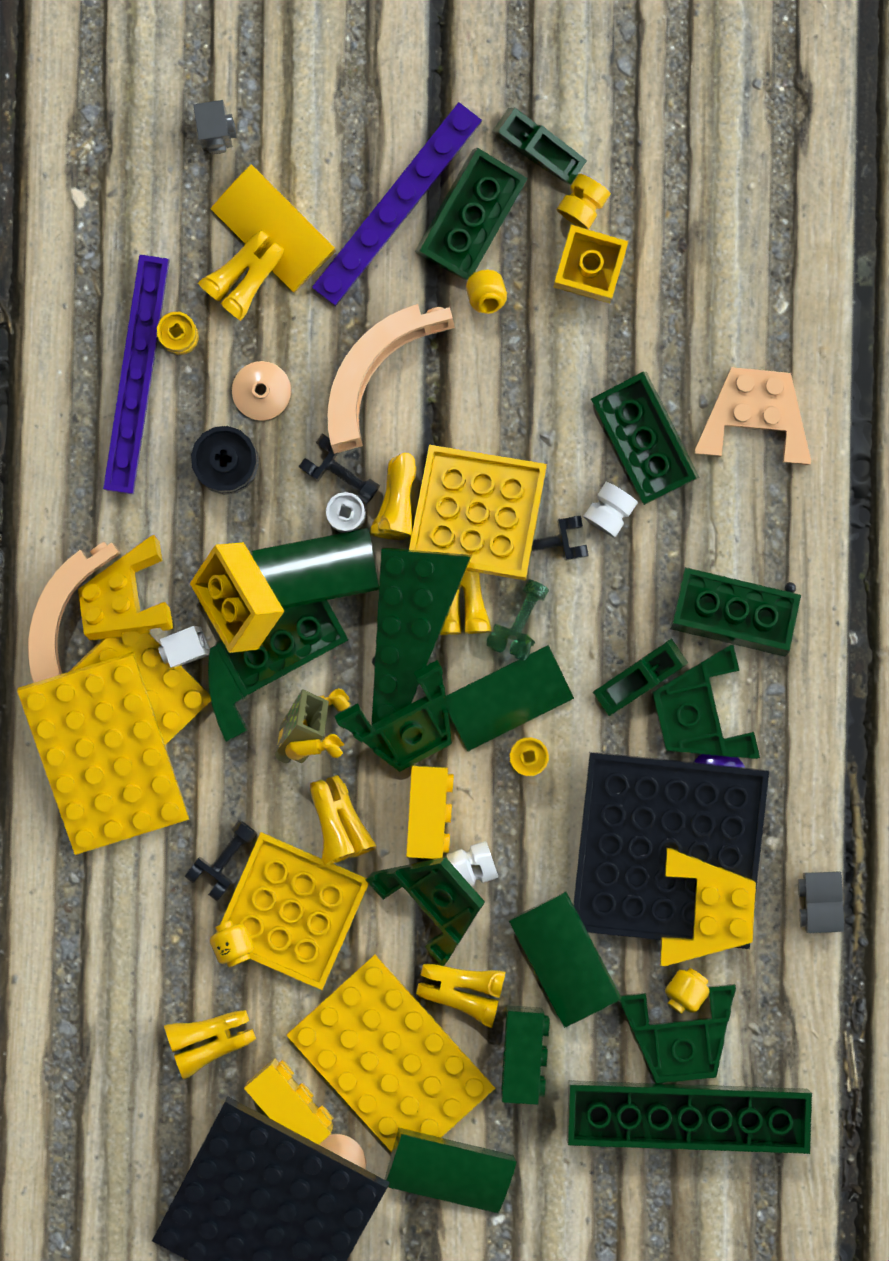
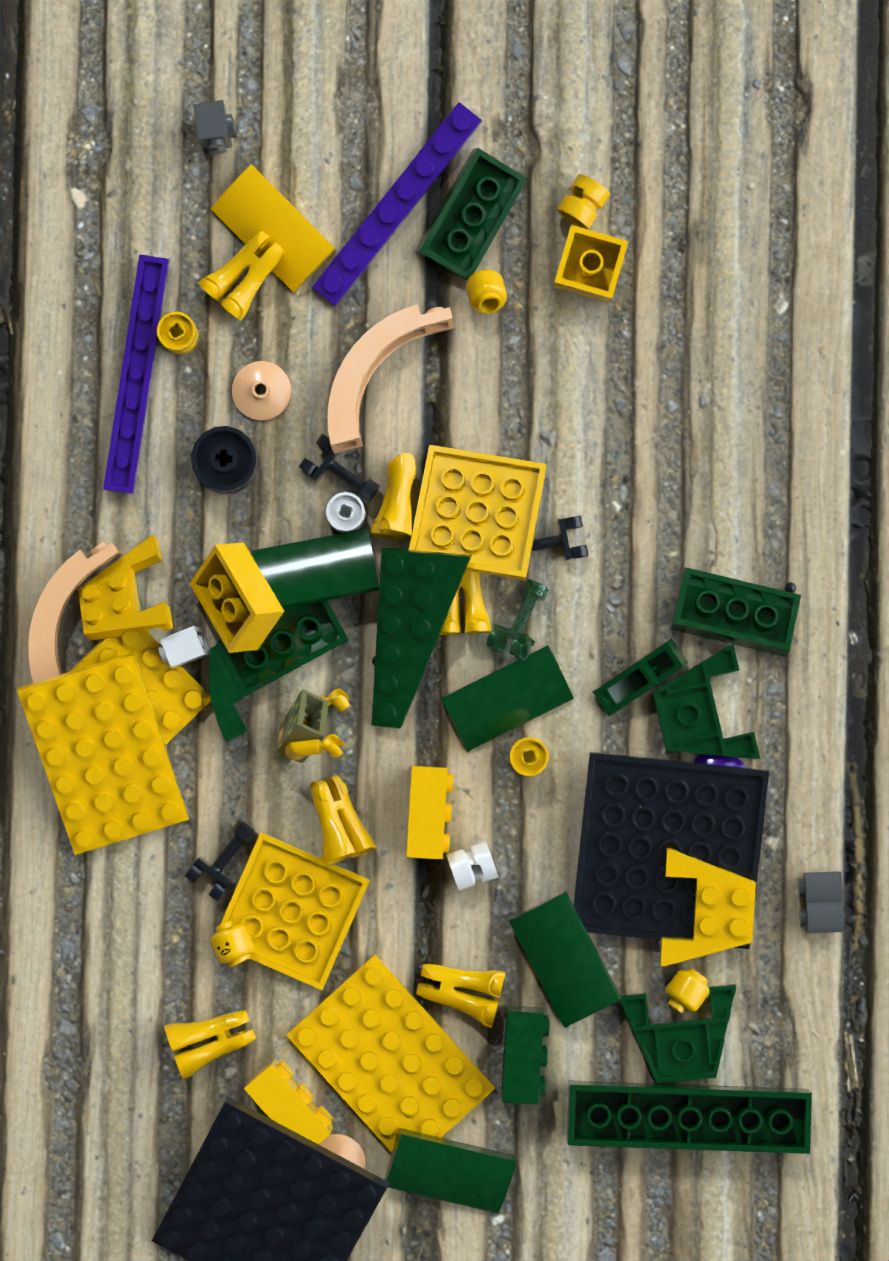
(410, 732): dark green wing -> none
(441, 895): dark green wing -> none
(539, 145): dark green slope -> none
(610, 509): white wheel -> none
(645, 437): dark green slope -> none
(757, 402): light nougat wing -> none

